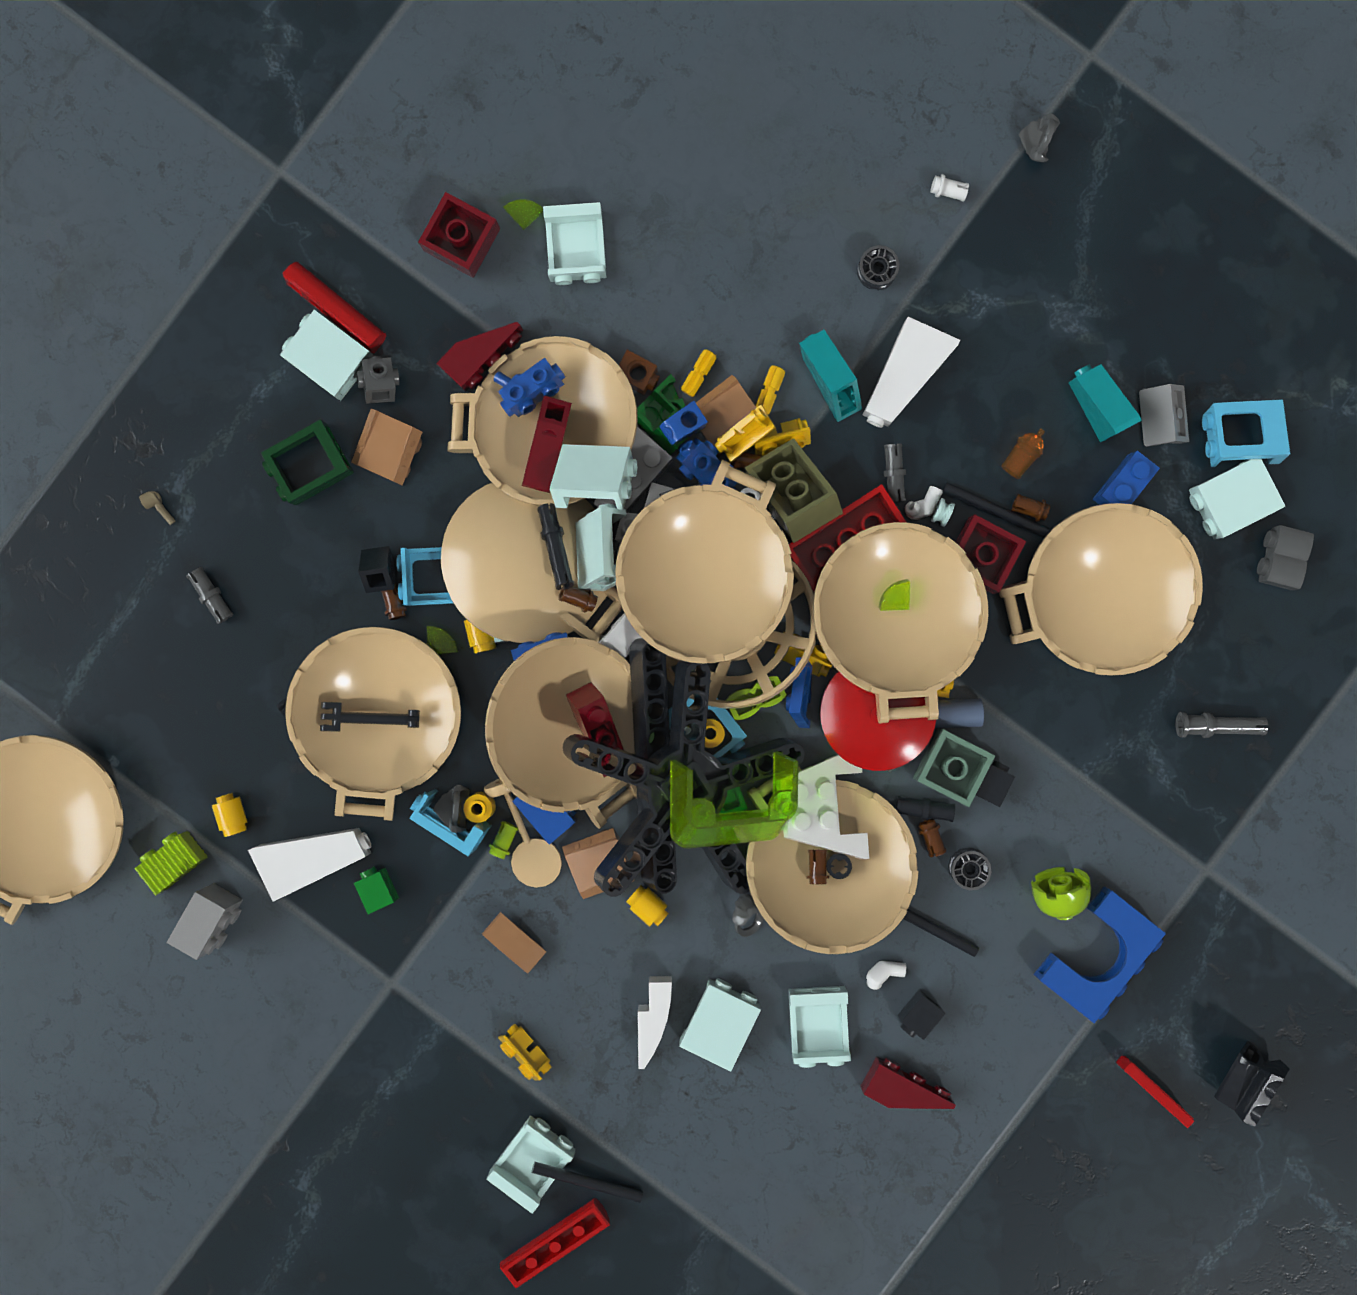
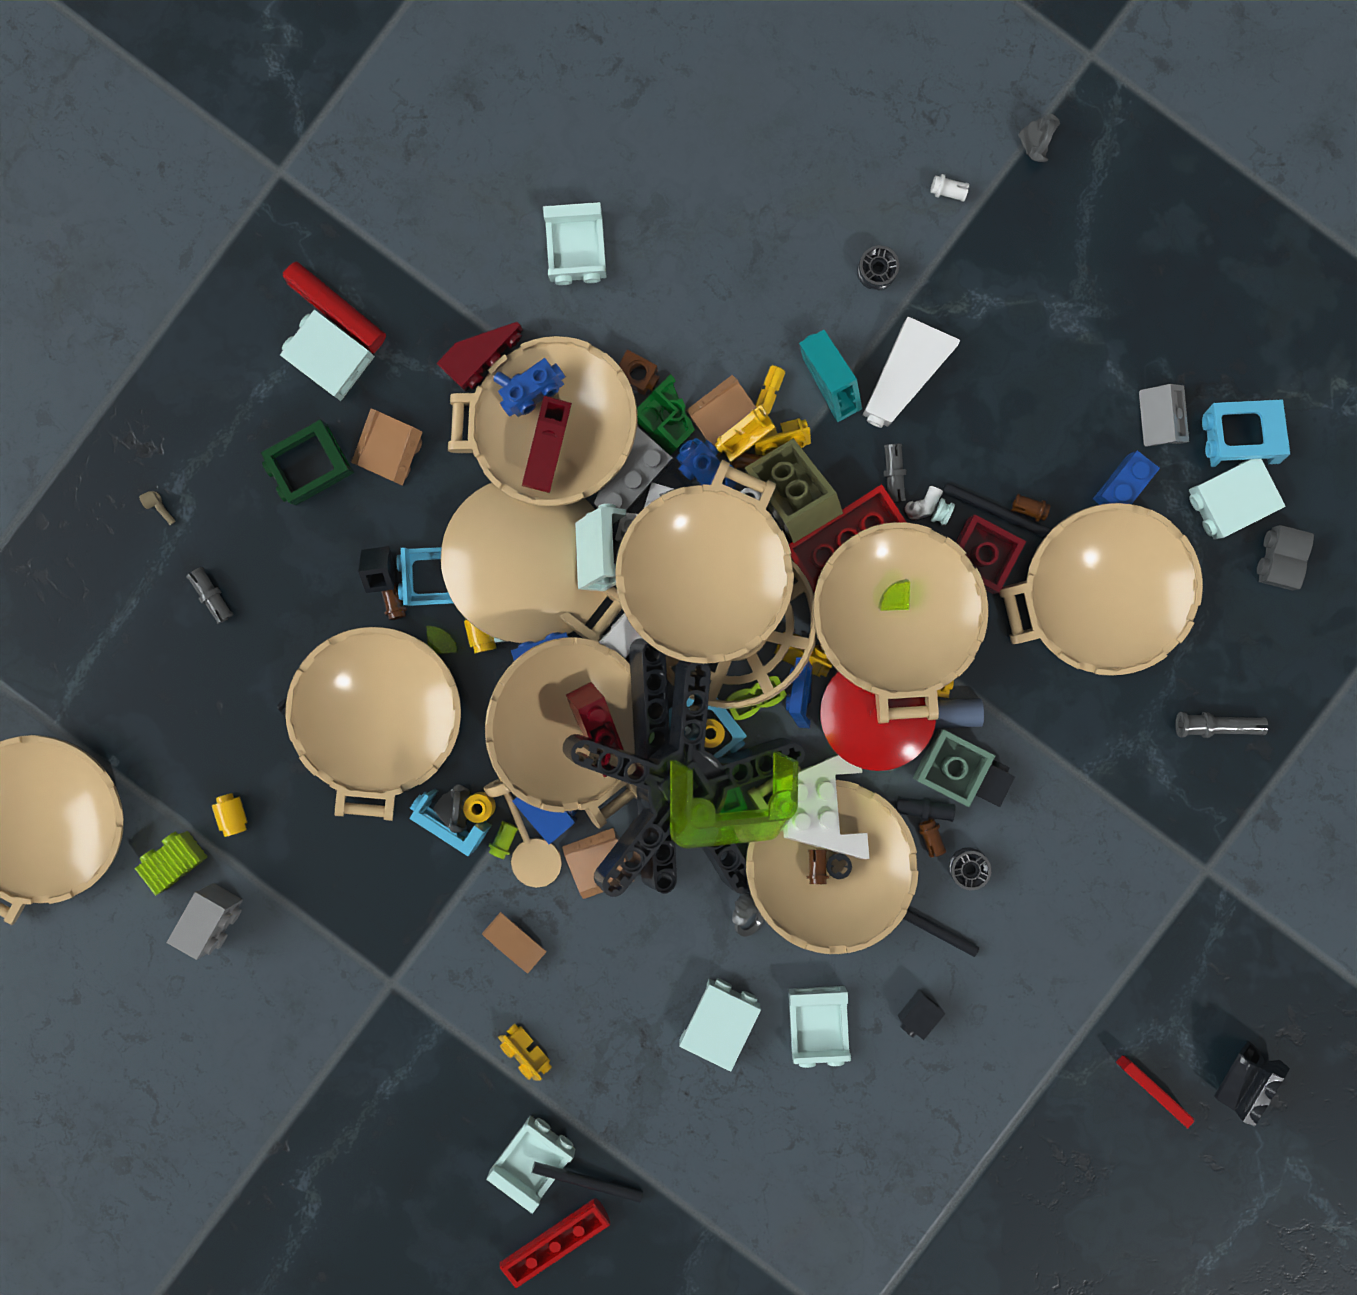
(303, 860): white slope -> none
(338, 717): black hinge -> none
(375, 889): green brick -> none
(378, 379): dark grey brick -> none
(459, 234): dark red brick -> none
(523, 211): clear neon green tile -> none
(552, 535): black pin -> none
(579, 598): reddish brown pin -> none
(593, 473): light aqua panel -> none
(648, 906): yellow brick -> none
(653, 1018): white slope -> none
(683, 423): blue leg -> none
(696, 377): yellow piece -> none
(882, 970): white arm -> none
(898, 1089): dark red slope -> none
(1024, 453): clear orange piece -> none
(1061, 892): lime cylinder -> none
(1103, 402): teal slope -> none
(1136, 941): blue arch -> none

